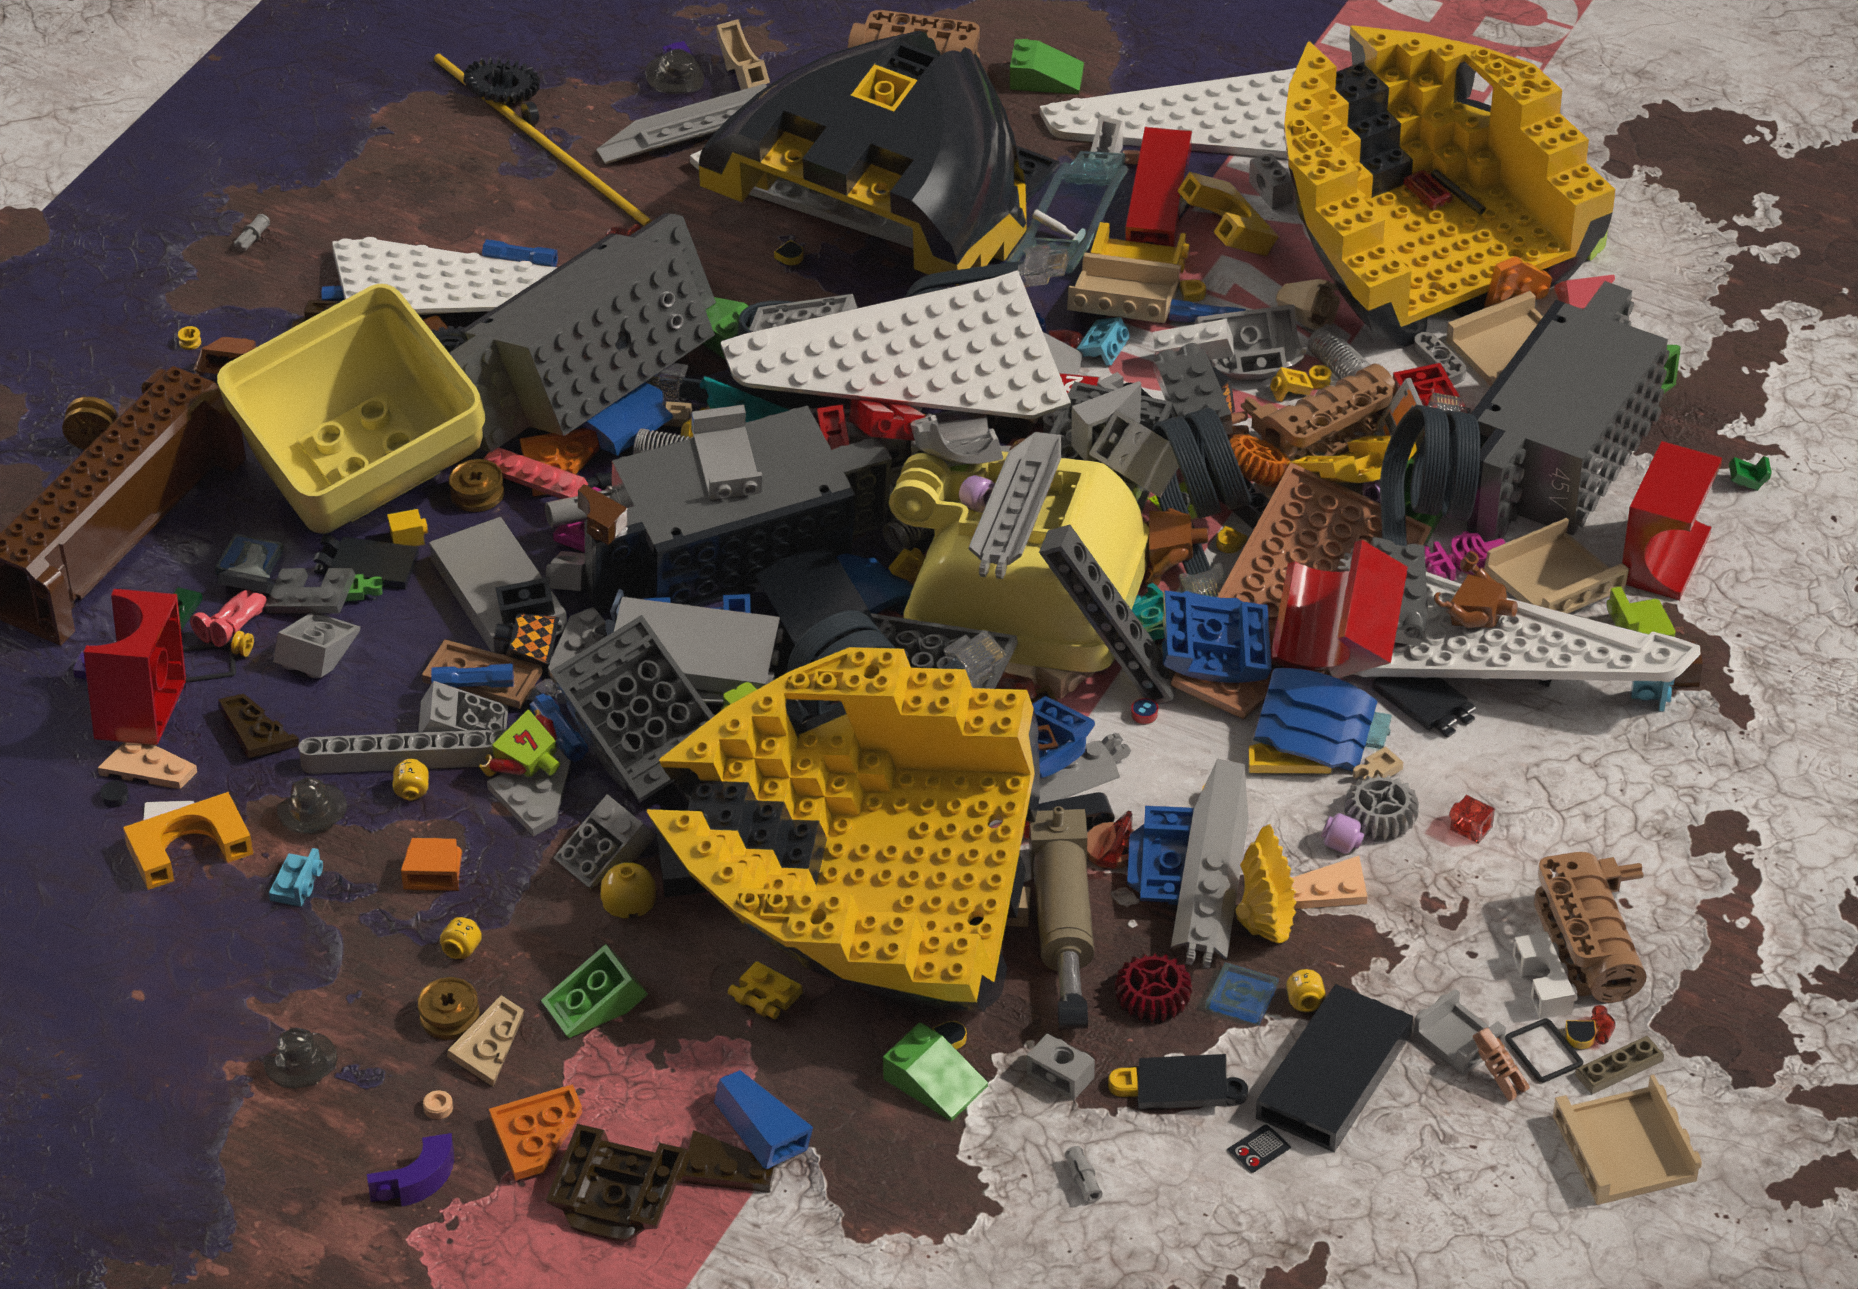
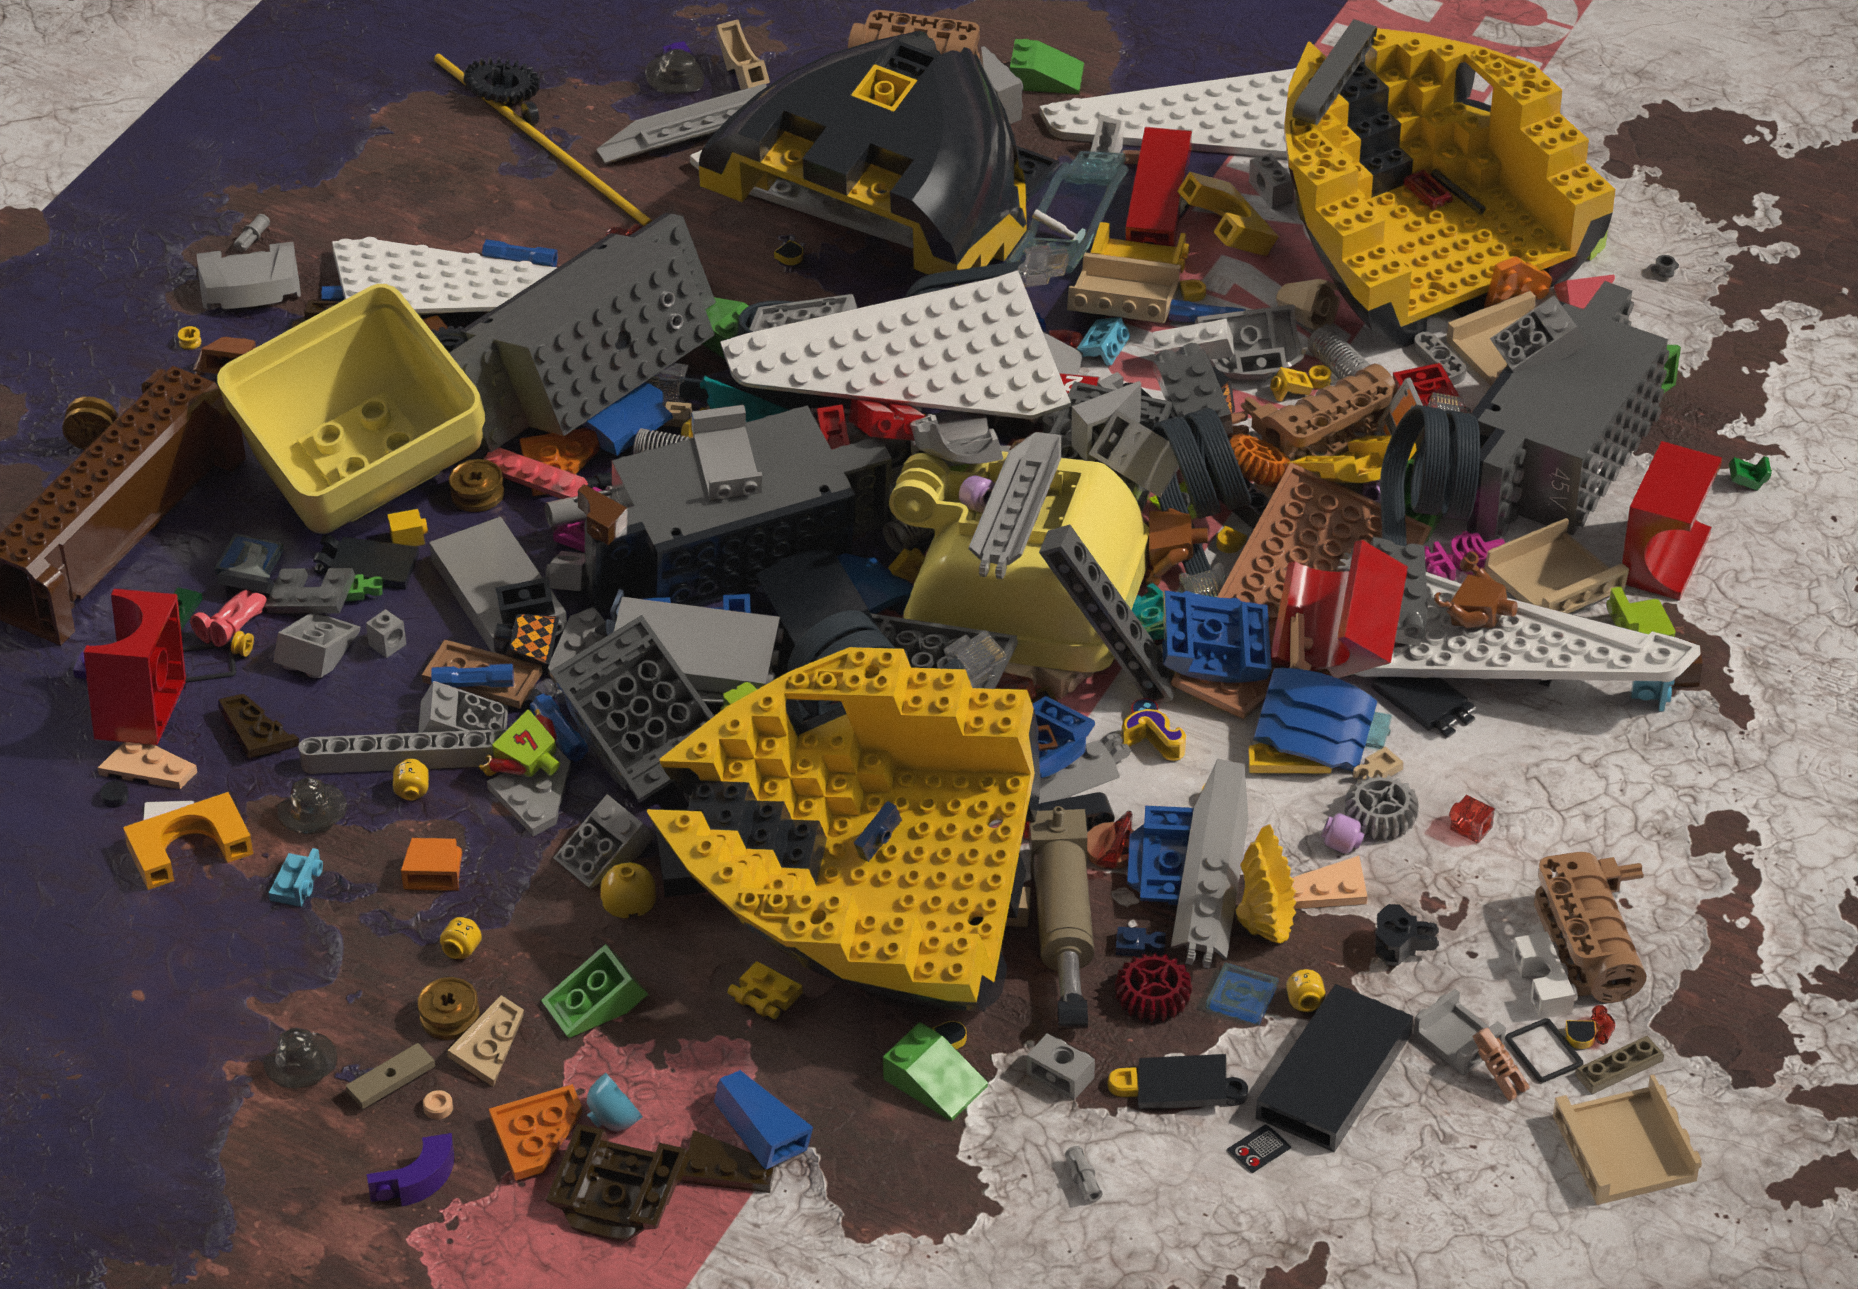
(248, 278): none -> light grey piece
(386, 633): none -> light grey brick
(390, 1075): none -> dark tan tile
(610, 1106): none -> medium azure cylinder
(878, 831): none -> dark blue plate
(1005, 83): none -> light grey slope
(1135, 942): none -> dark blue plate
(1156, 728): none -> yellow animal
(1298, 643): none -> light nougat piece
(1334, 72): none -> dark grey beam
(1401, 935): none -> black hinge
(1539, 337): none -> light grey slope
(1665, 266): none -> dark grey plate

